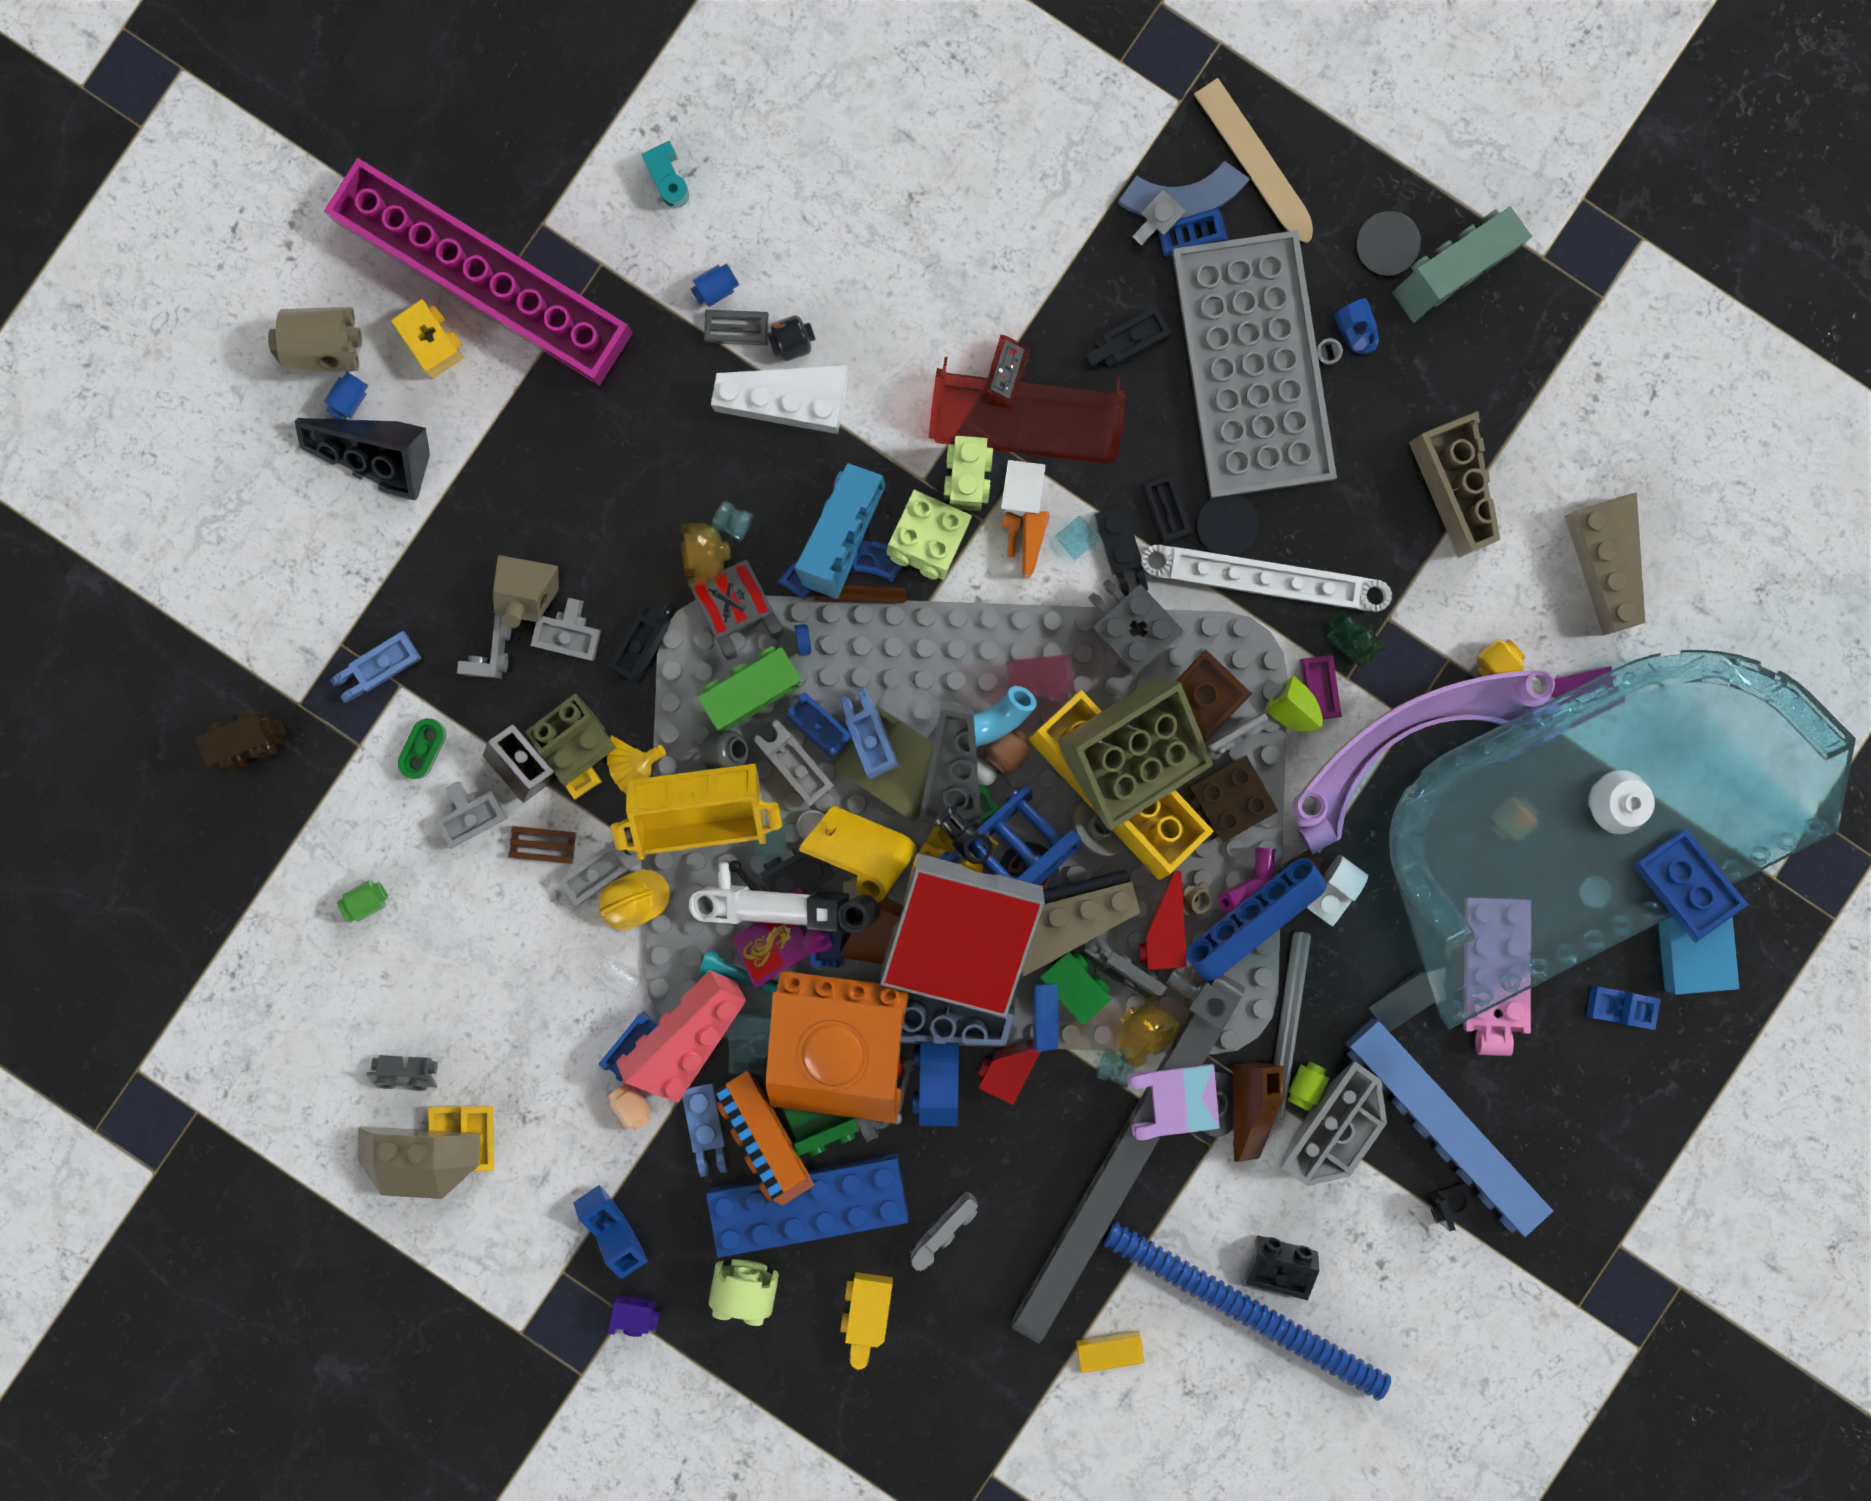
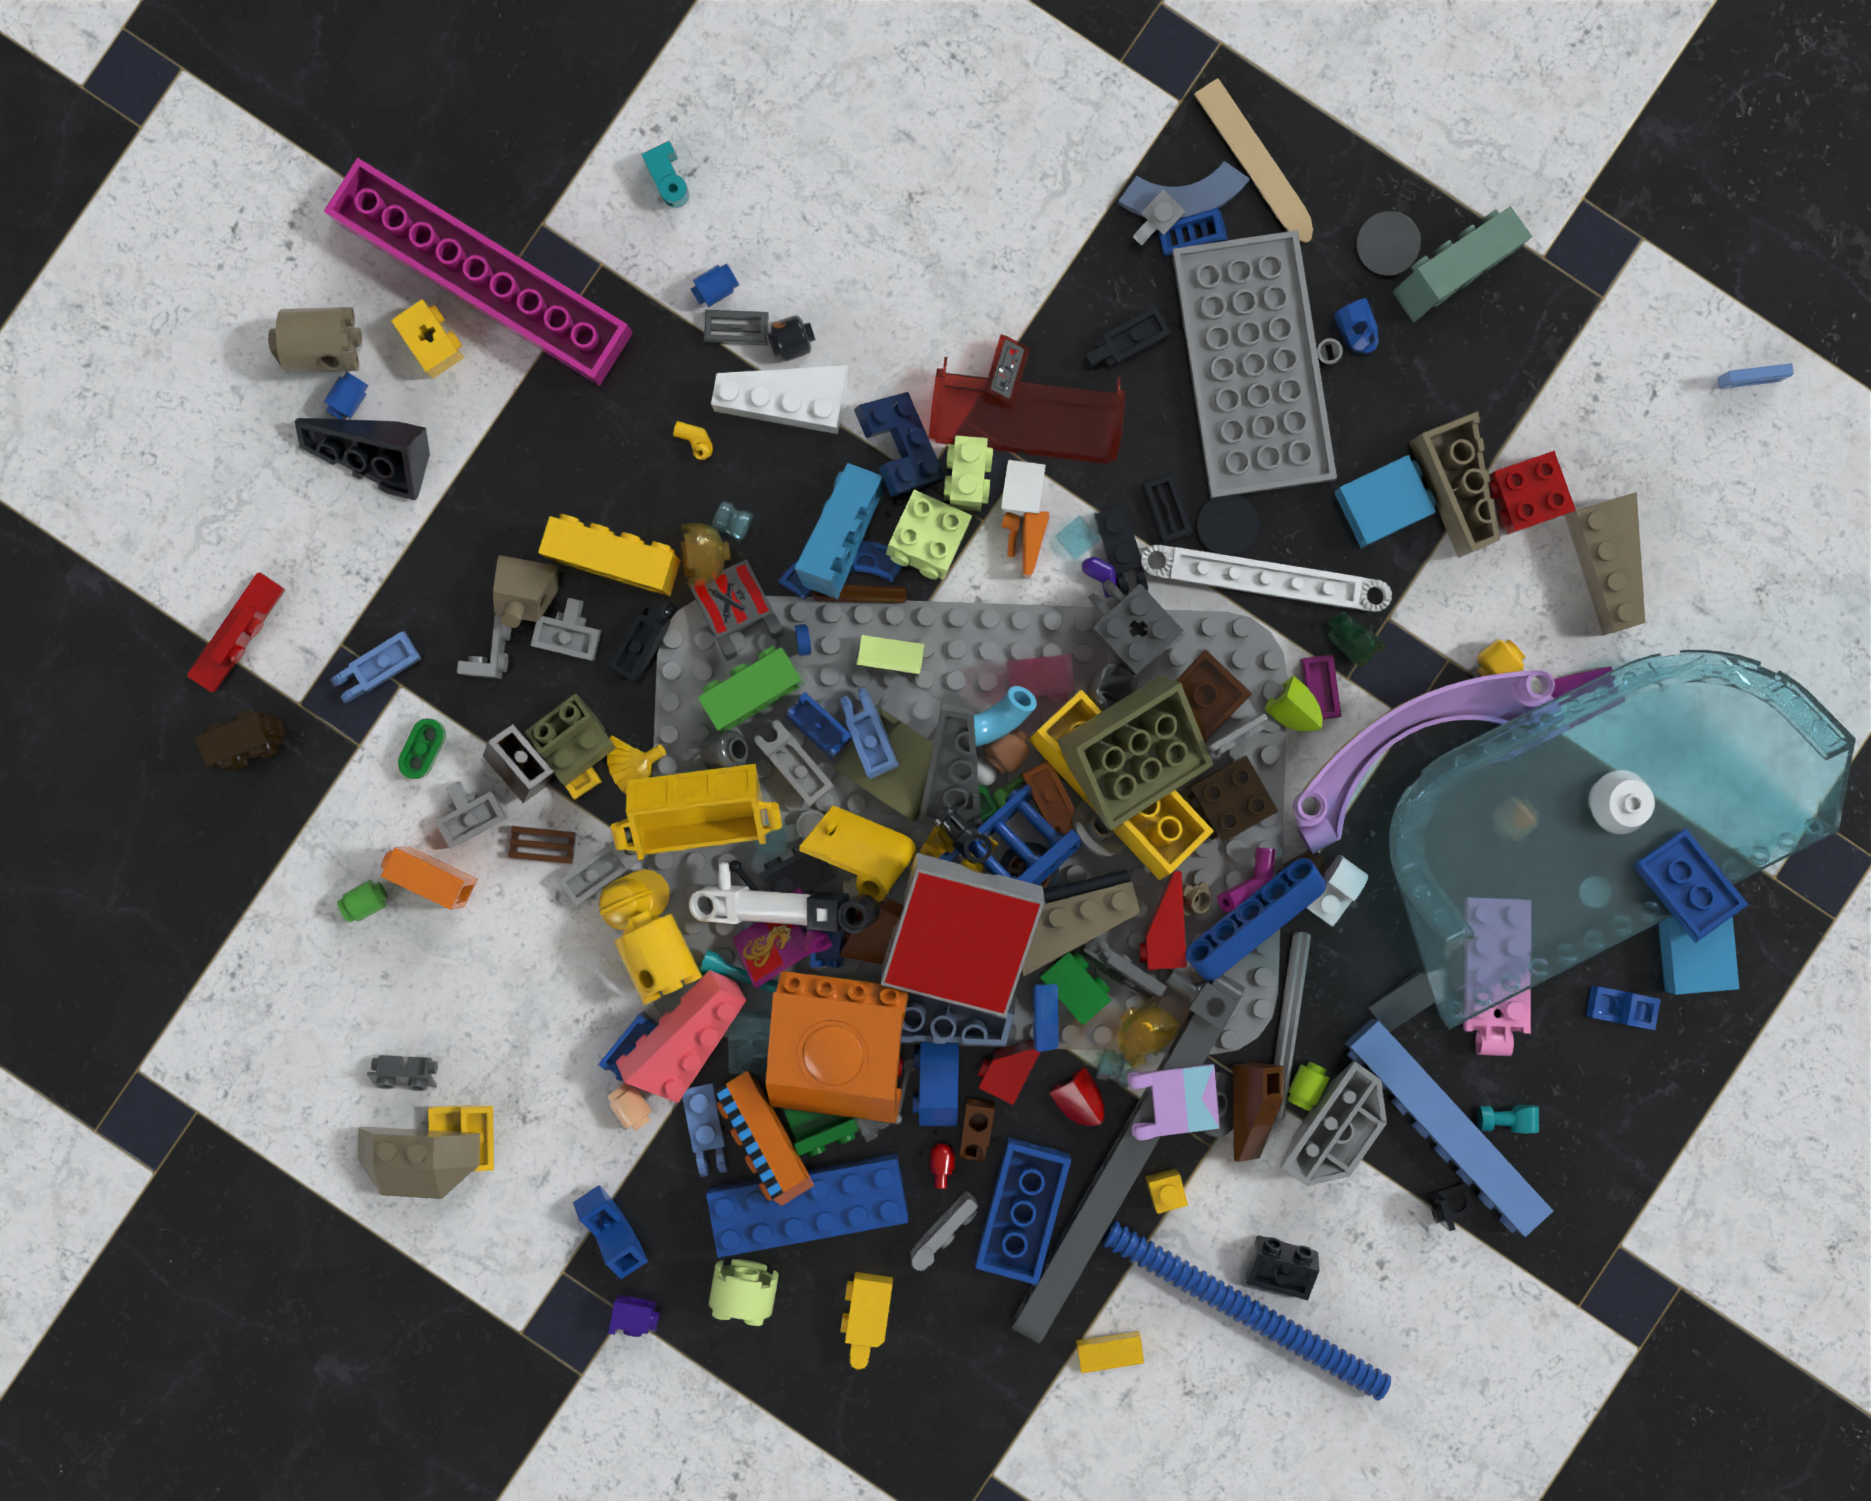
(236, 632): none -> red bracket
(428, 877): none -> orange brick
(610, 556): none -> yellow brick
(656, 955): none -> yellow cylinder
(697, 437): none -> yellow arm
(890, 655): none -> yellowish green panel
(918, 460): none -> dark blue plate
(941, 1164): none -> red cylinder
(976, 1129): none -> reddish brown leg
(1001, 794): none -> bright green hand
(1022, 1211): none -> blue brick
(1050, 797): none -> orange hinge
(1080, 1099): none -> red brick
(1100, 571): none -> dark purple arm
(1110, 685): none -> dark grey hair
(1166, 1191): none -> yellow brick
(1385, 501): none -> dark azure brick
(1521, 1118): none -> teal leg
(1530, 493): none -> red brick
(1755, 376): none -> medium blue tile

